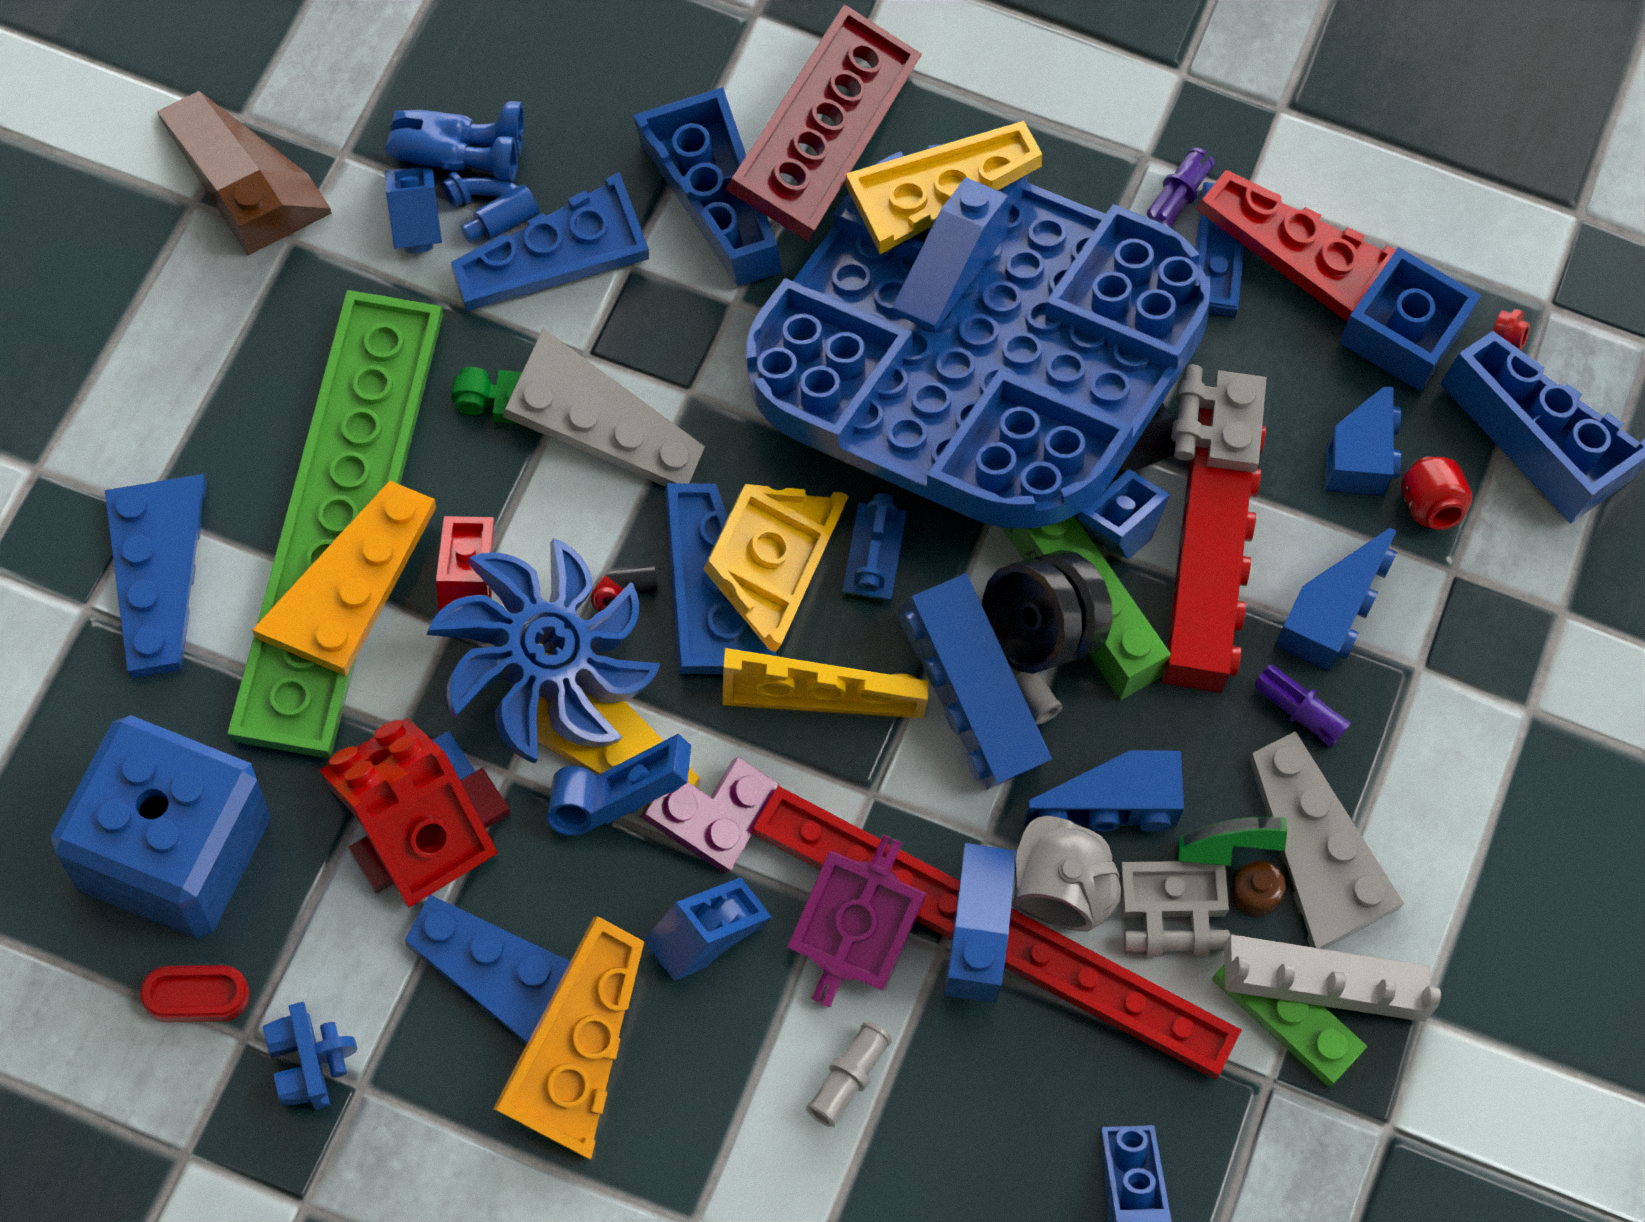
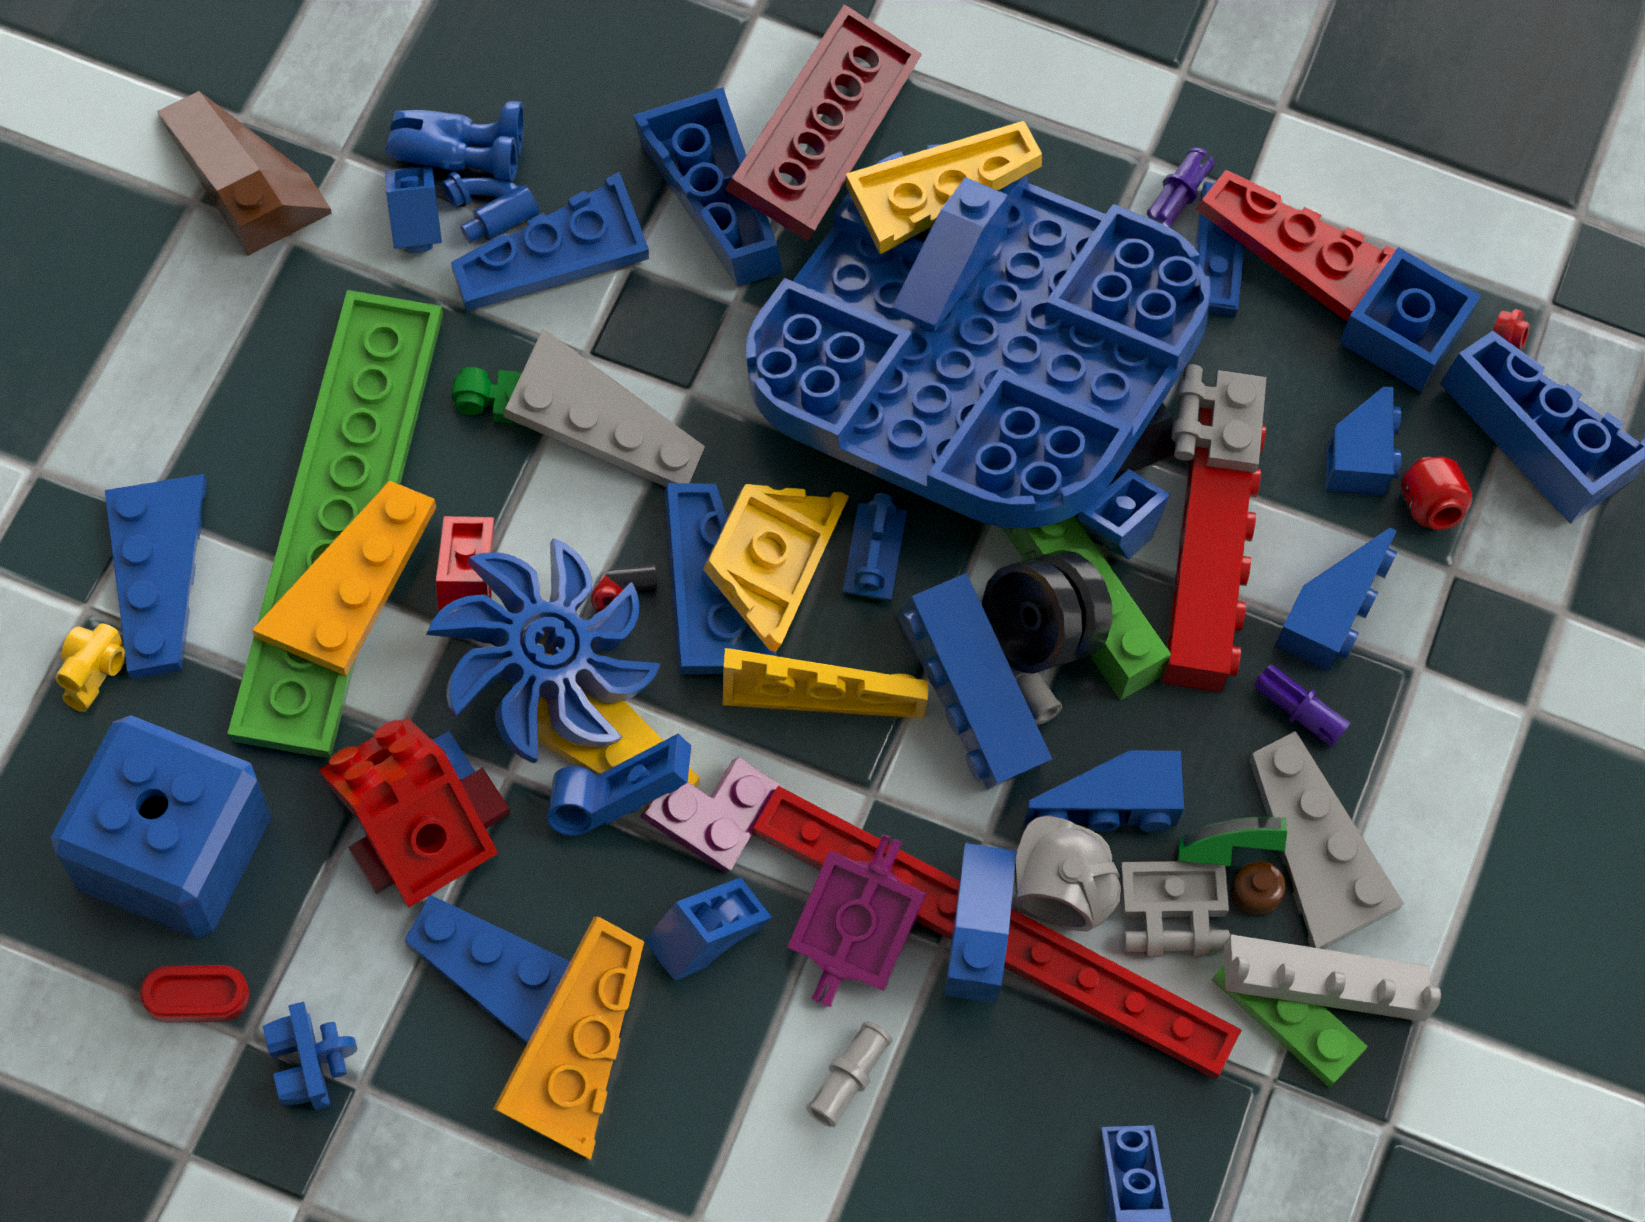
(87, 661): none -> yellow plate

